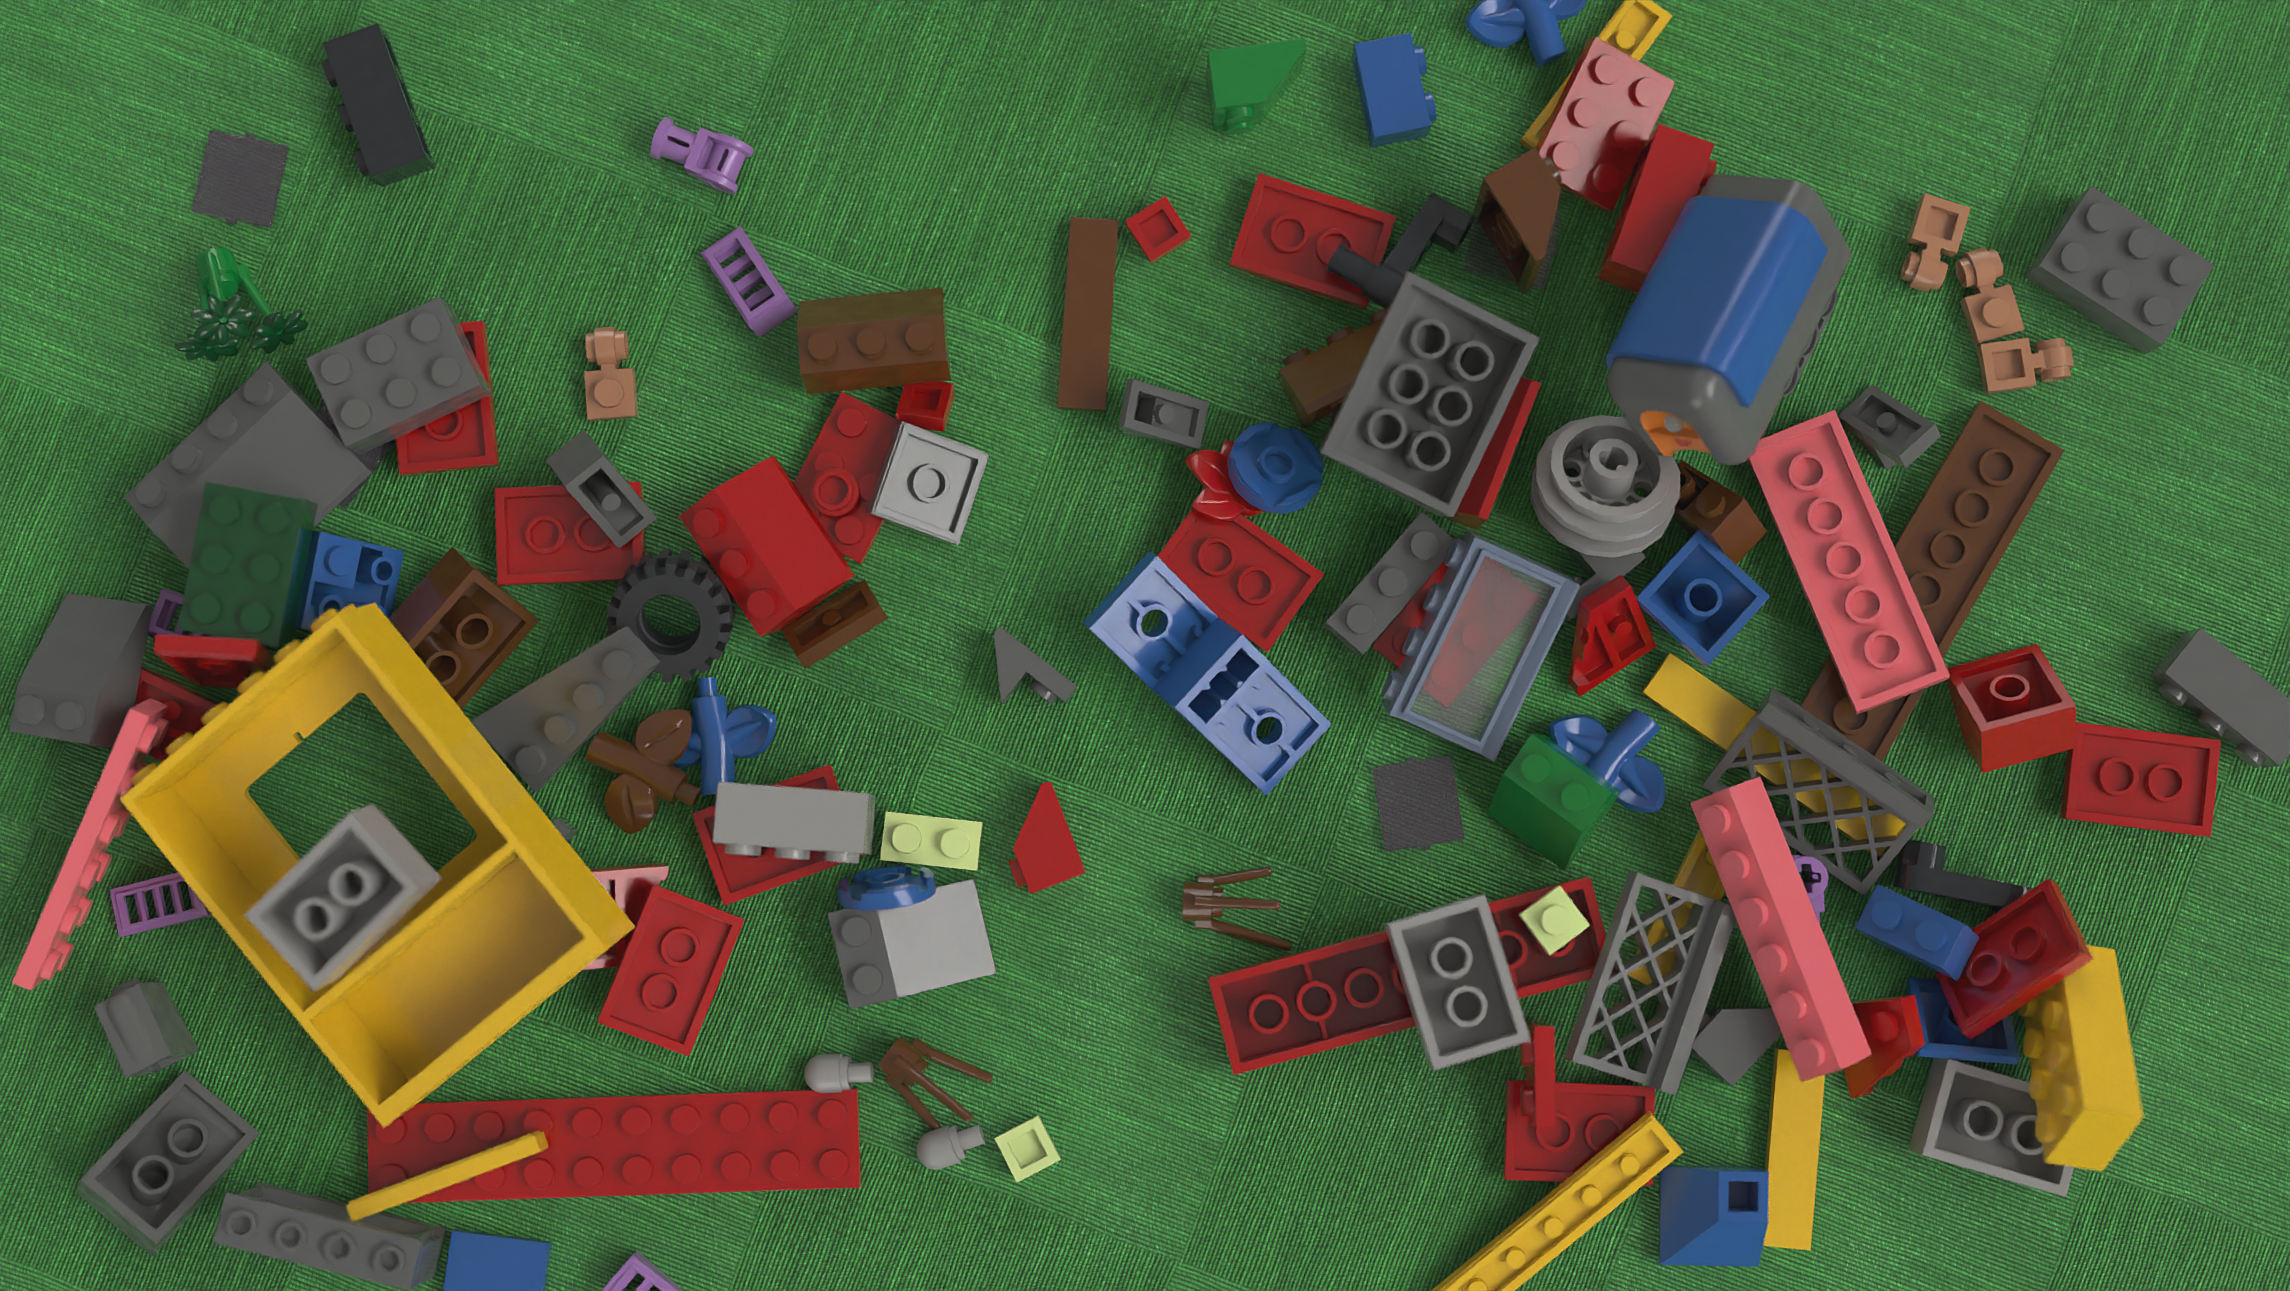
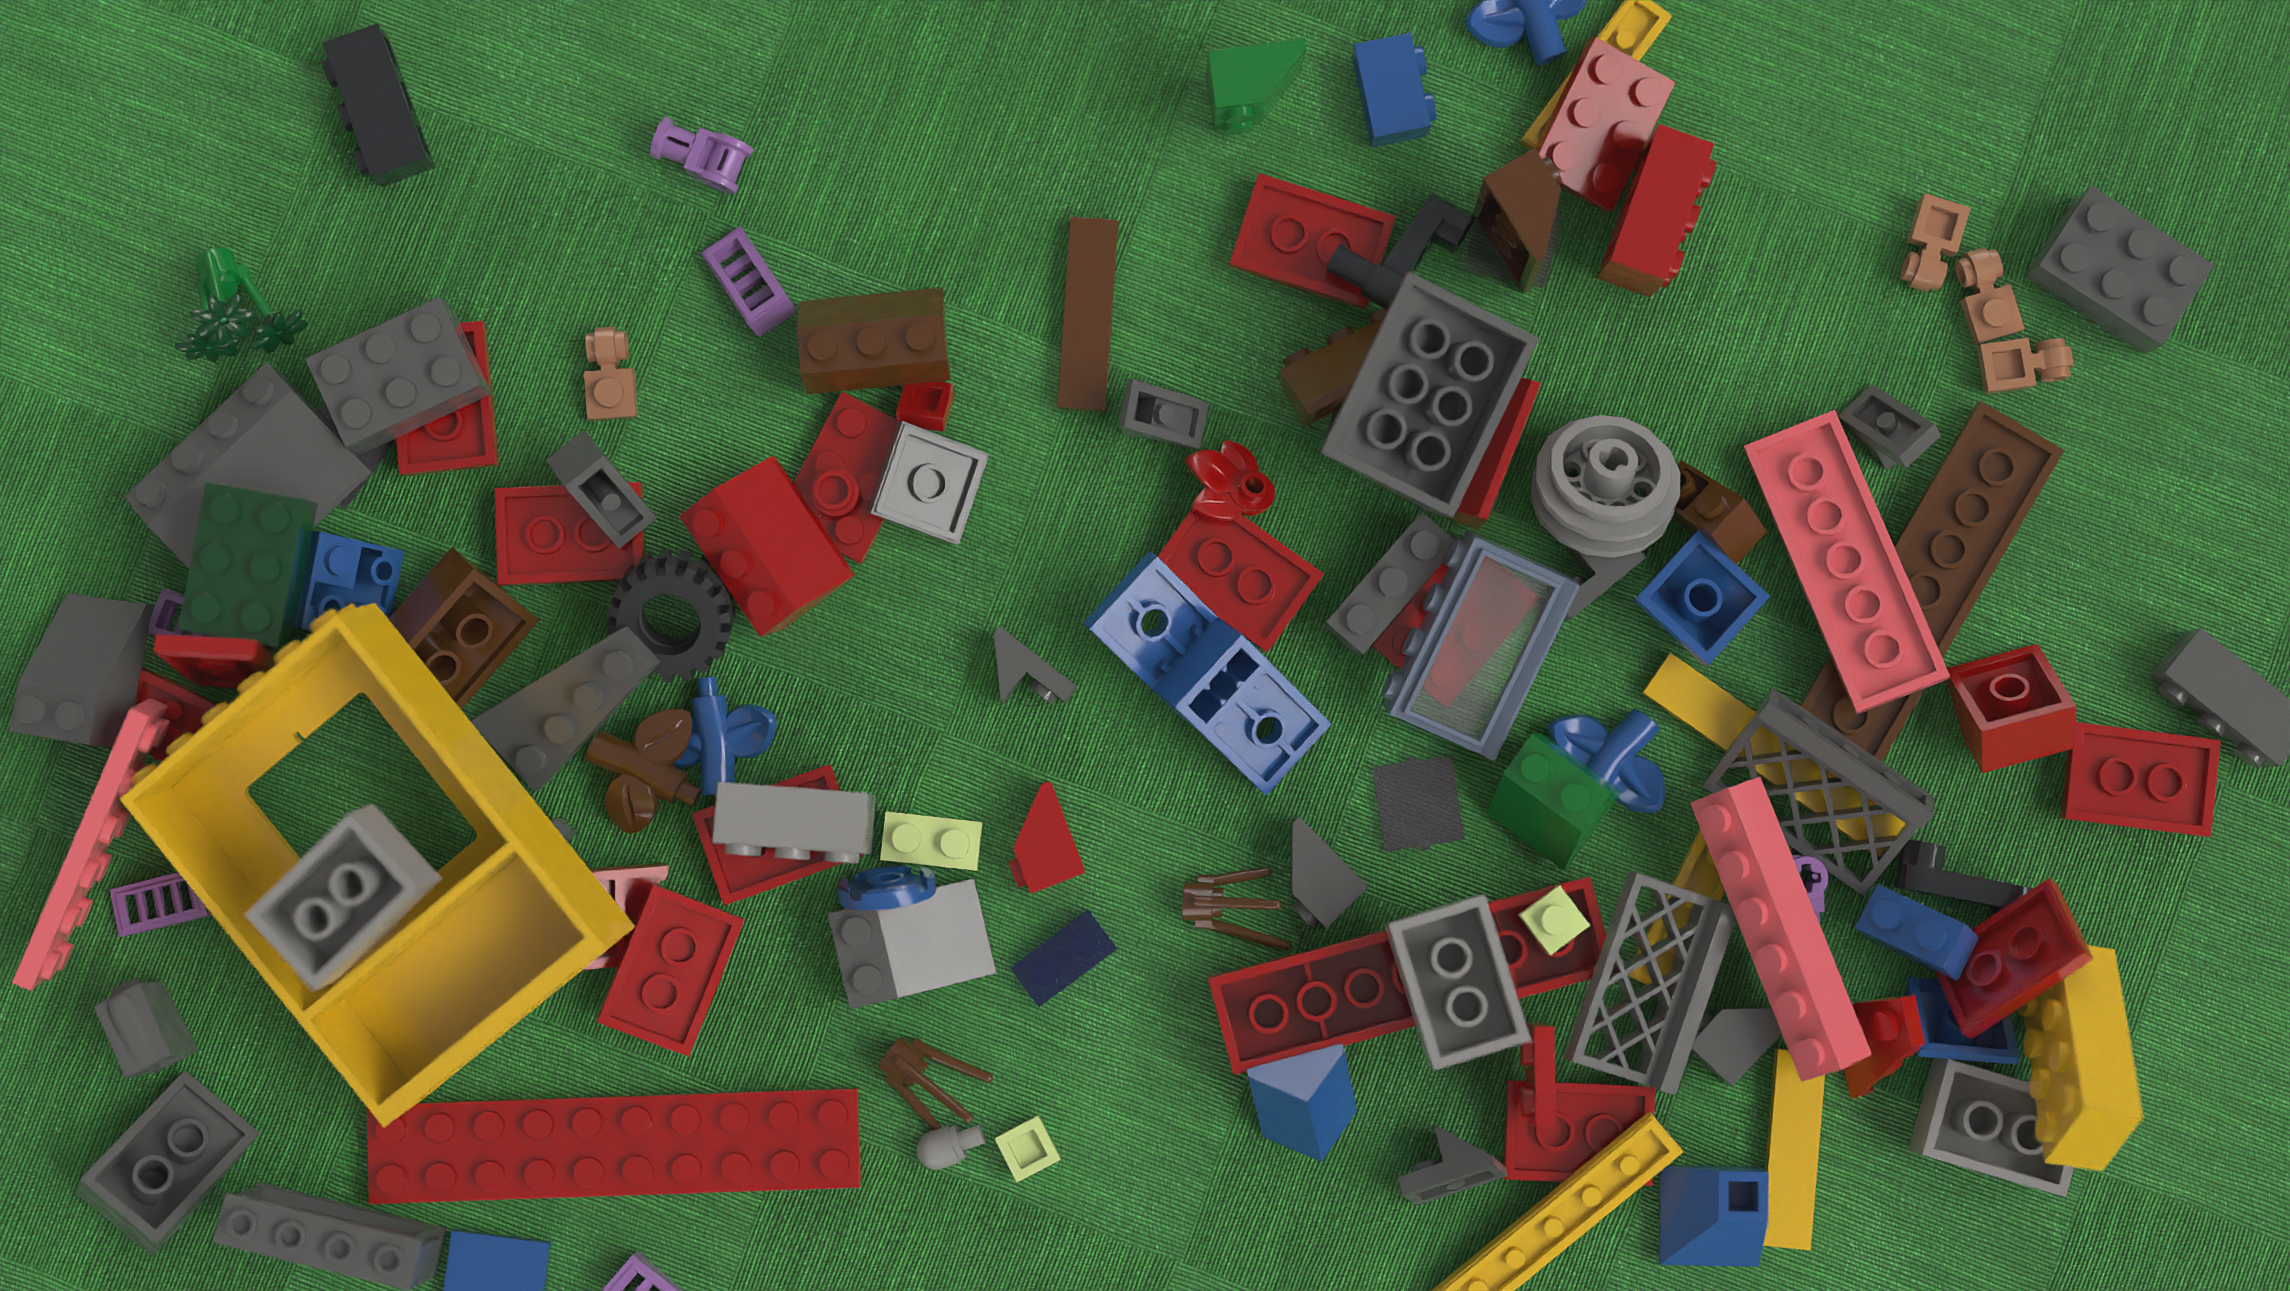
(240, 179): piece -> none
(447, 1175): yellow tile -> none
(834, 624): reddish brown plate -> none
(836, 1073): light grey cylinder -> none
(1063, 958): none -> clear blue plate
(1158, 230): red plate -> none
(1275, 468): blue tile -> none
(1304, 1100): none -> blue slope
(1319, 878): none -> dark grey slope
(1461, 1169): none -> dark grey slope
(1607, 635): red wing -> none
(1727, 316): piece -> none

